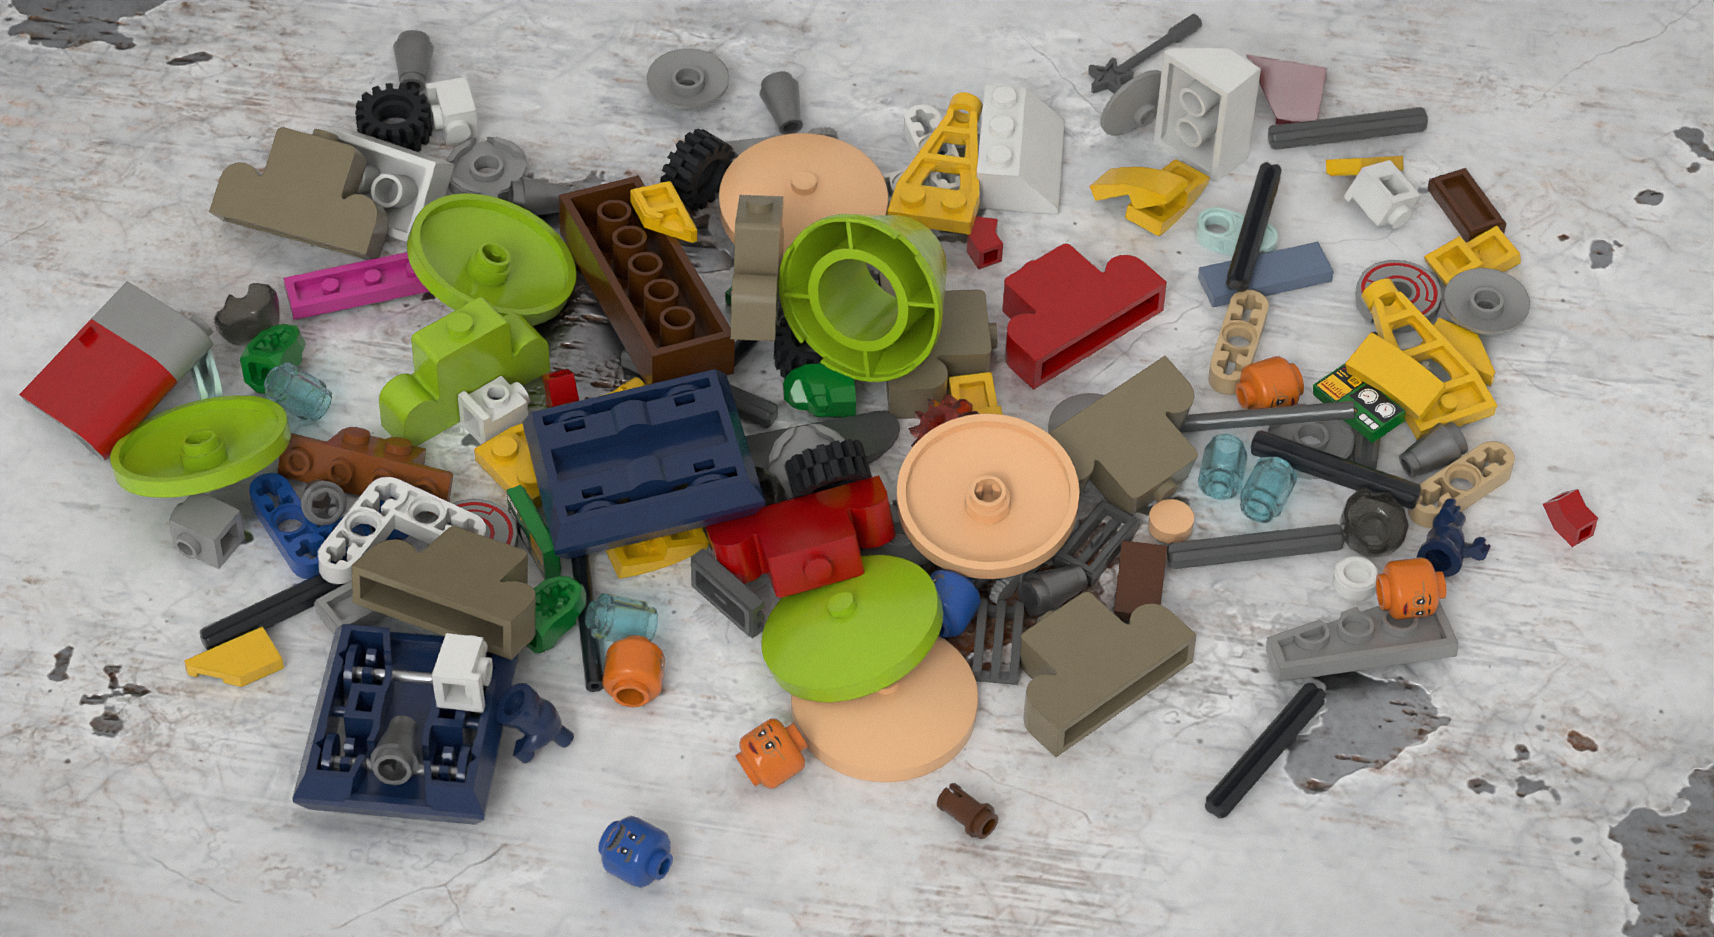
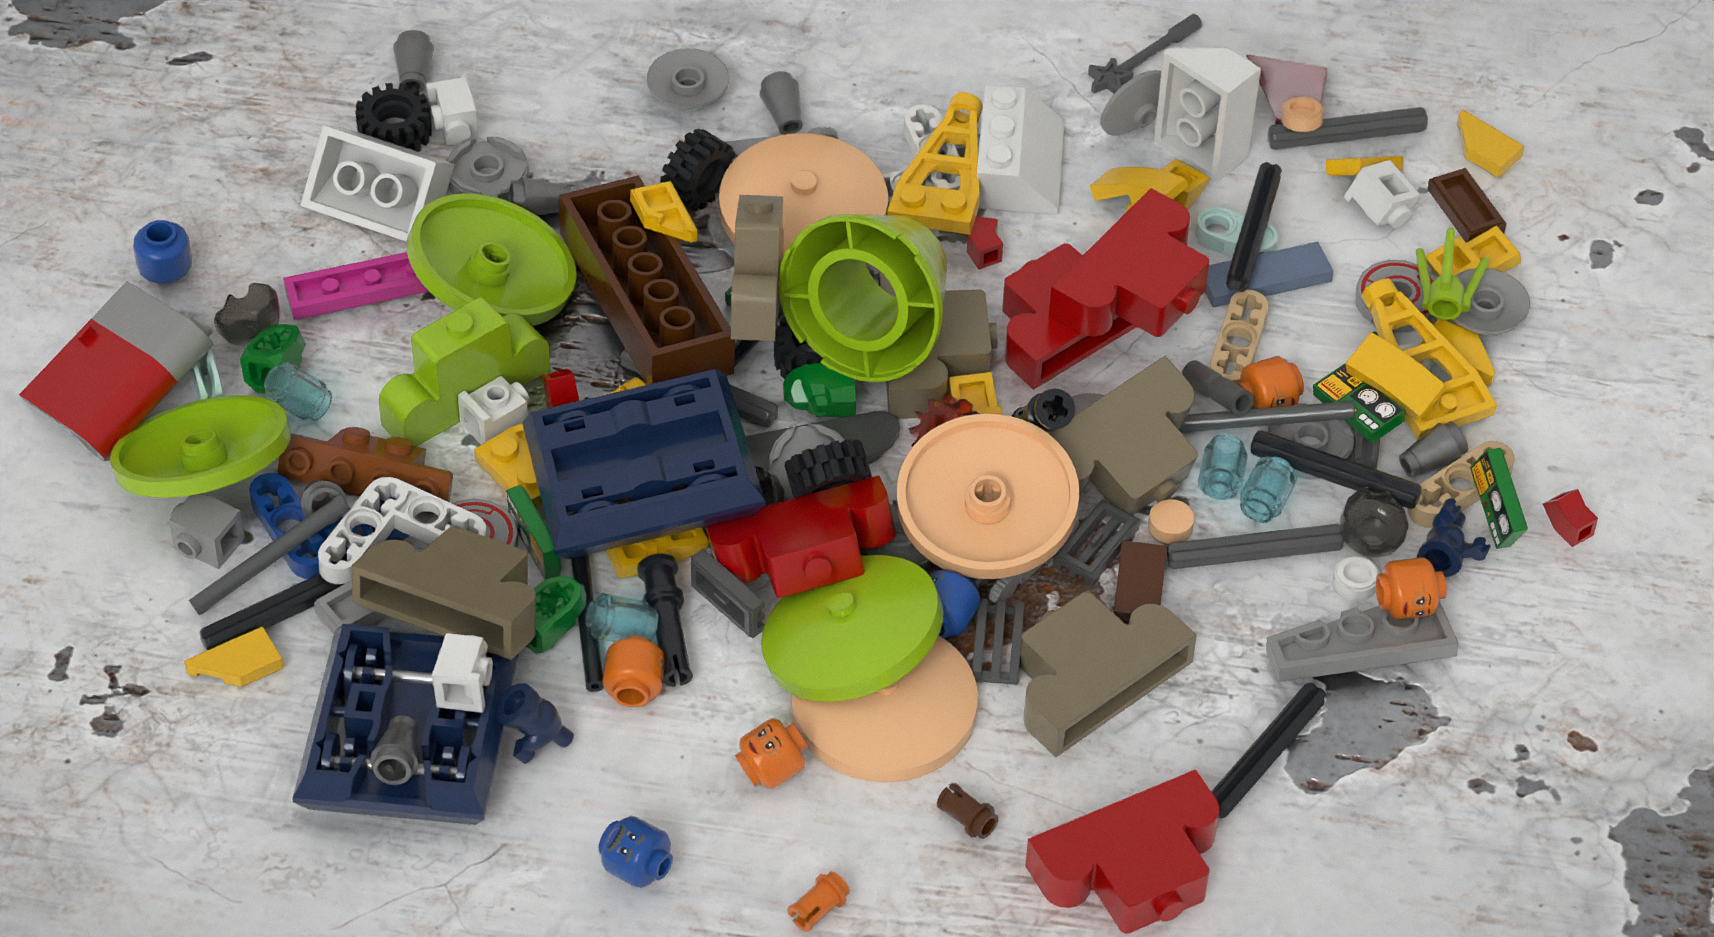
(162, 252): none -> blue head
(269, 554): none -> dark grey piece
(305, 195): dark tan brick -> none
(662, 593): none -> black pin
(819, 900): none -> orange pin
(1045, 406): none -> black pin
(1051, 588): flat silver cone -> none
(1132, 853): none -> red brick
(1135, 272): none -> red brick
(1218, 388): none -> dark grey piece
(1302, 114): none -> light nougat tile
(1446, 295): none -> lime plant
(1487, 145): none -> yellow tile
(1498, 498): none -> tile

